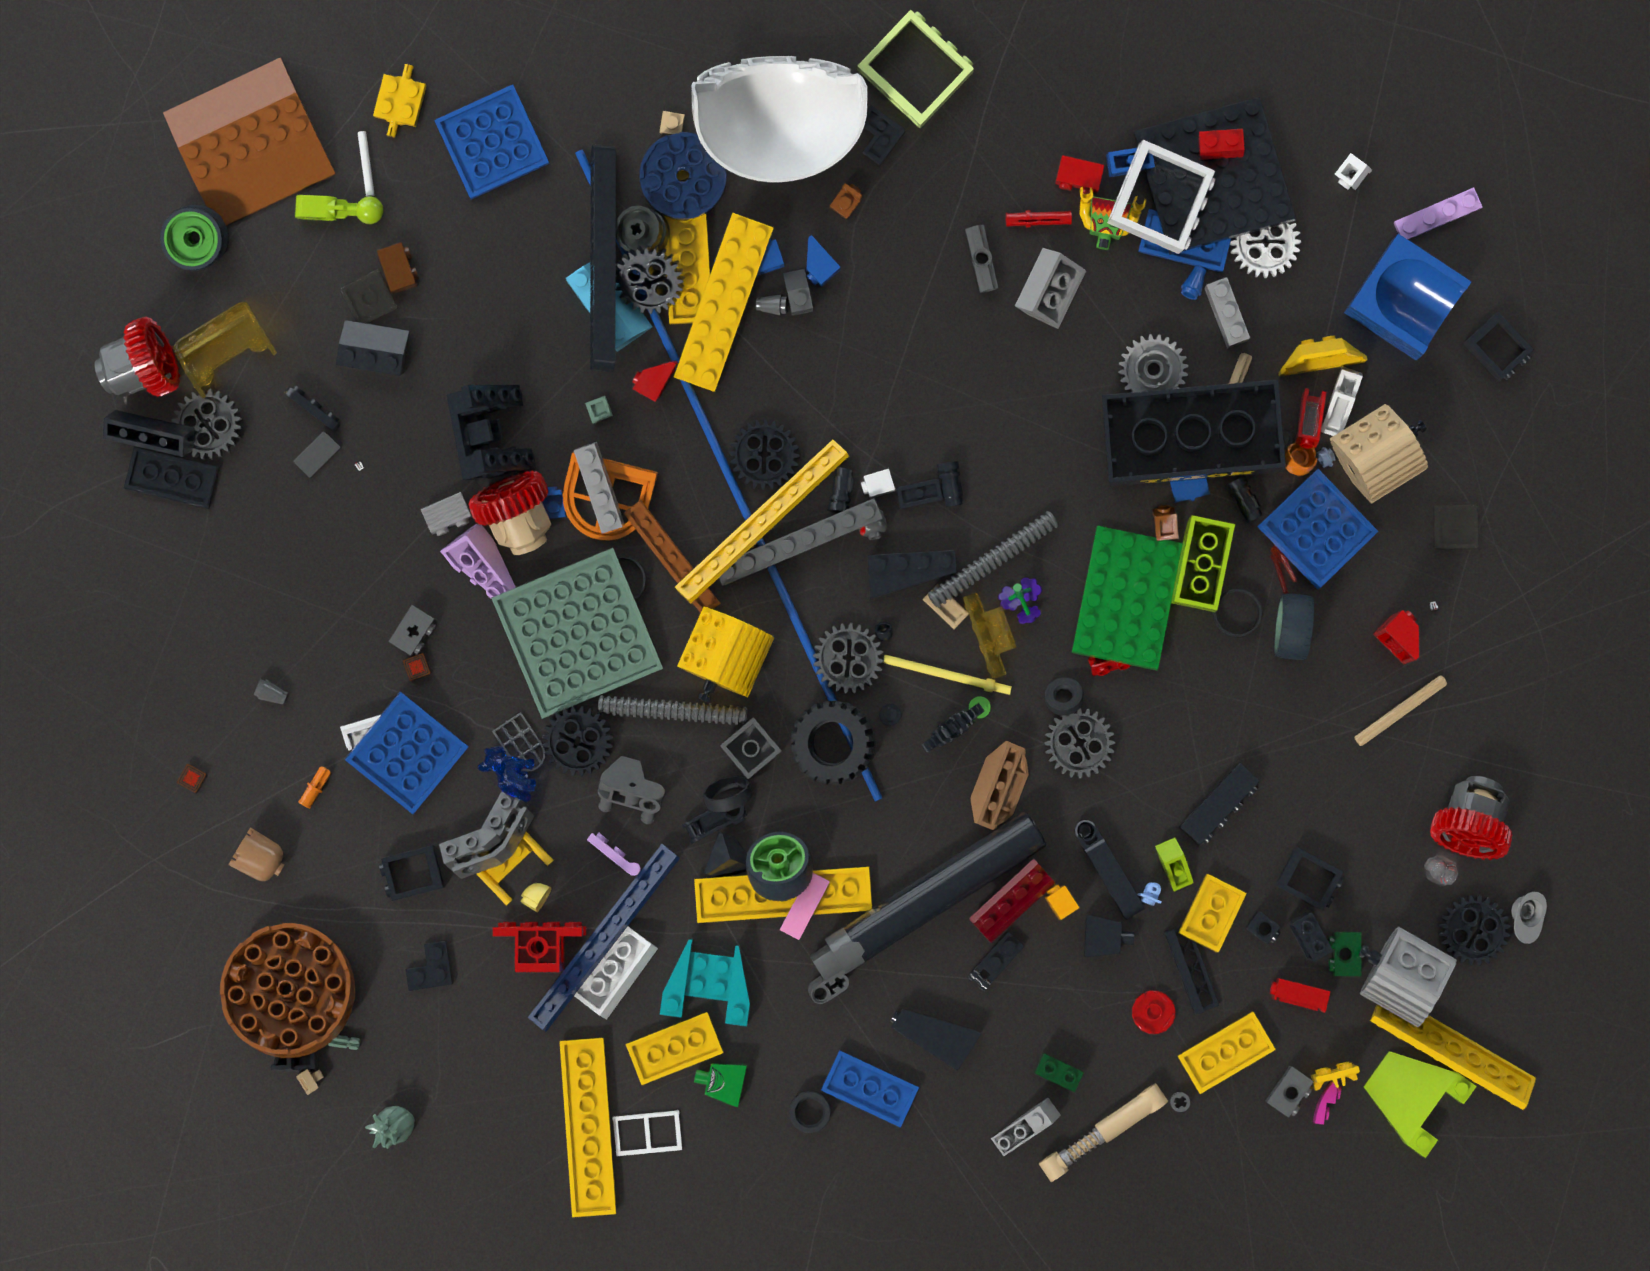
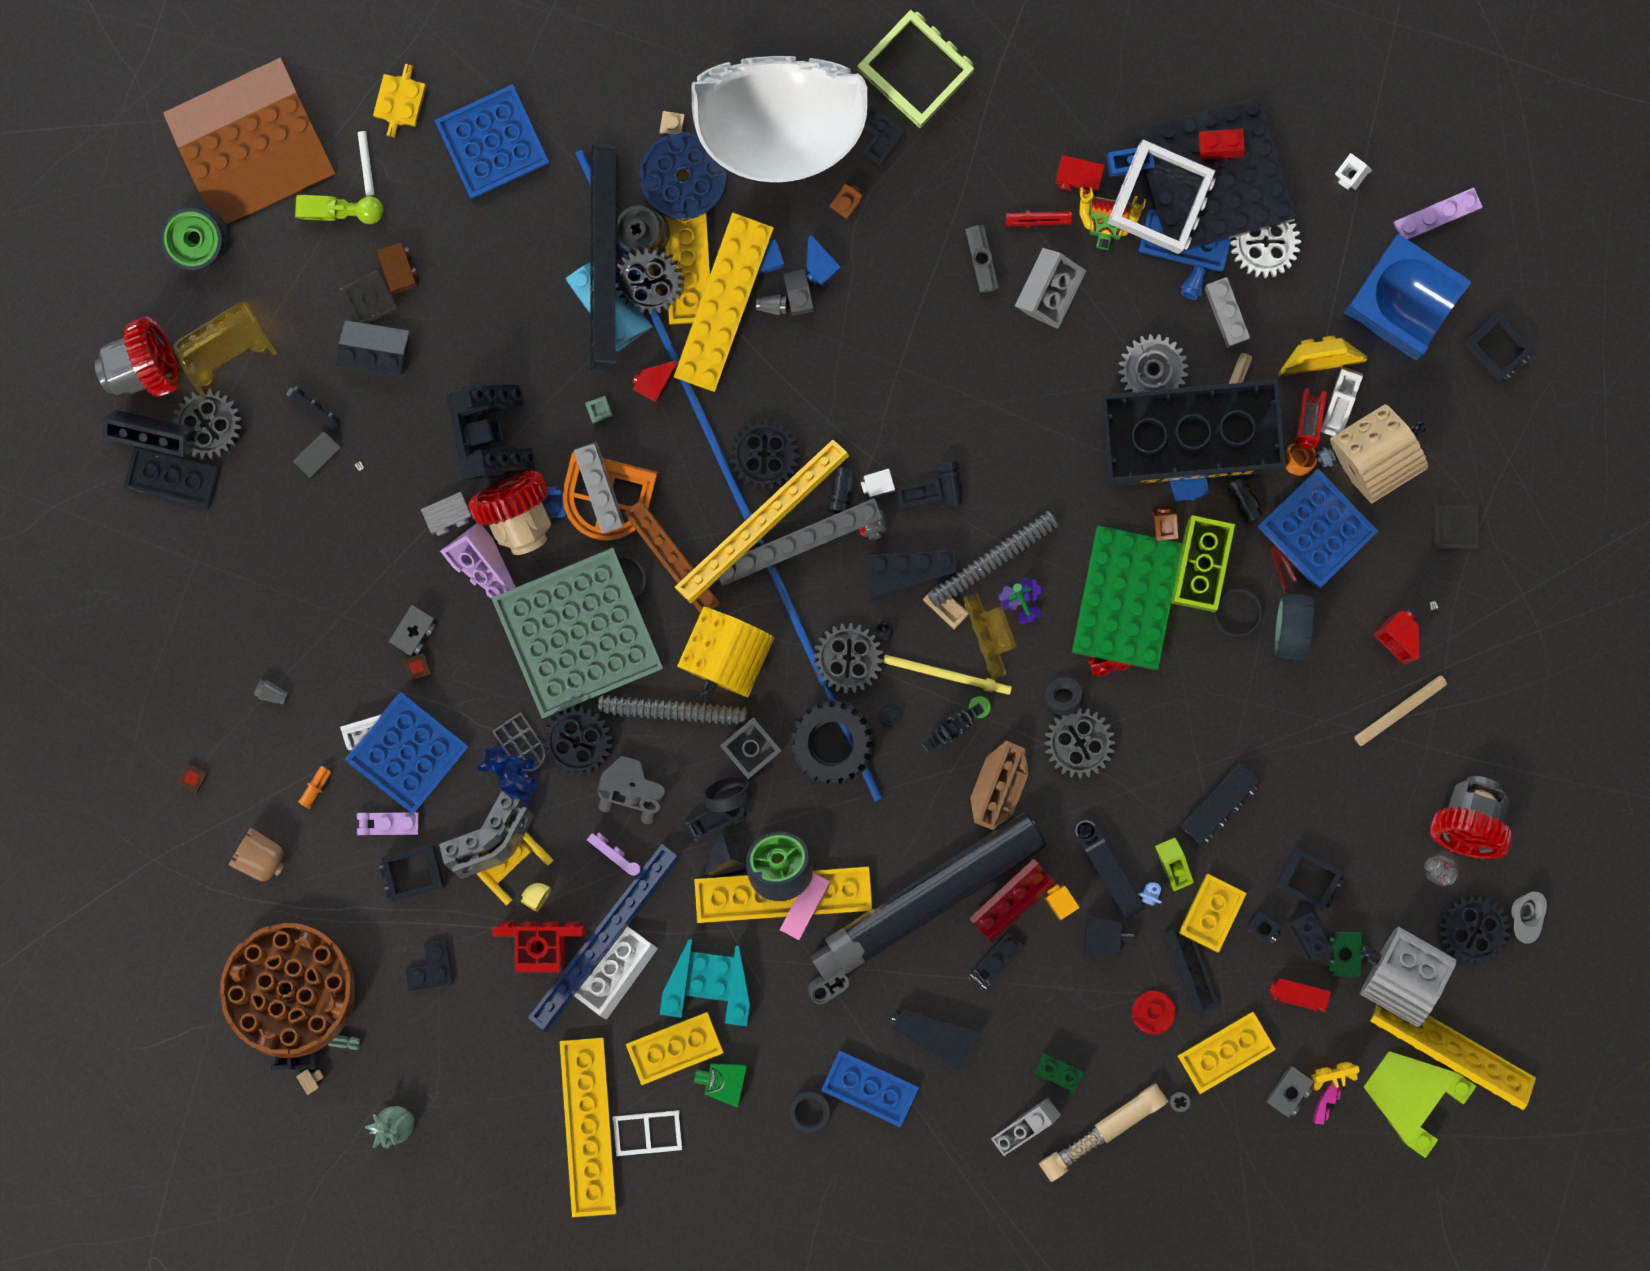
(388, 823): none -> lavender plate

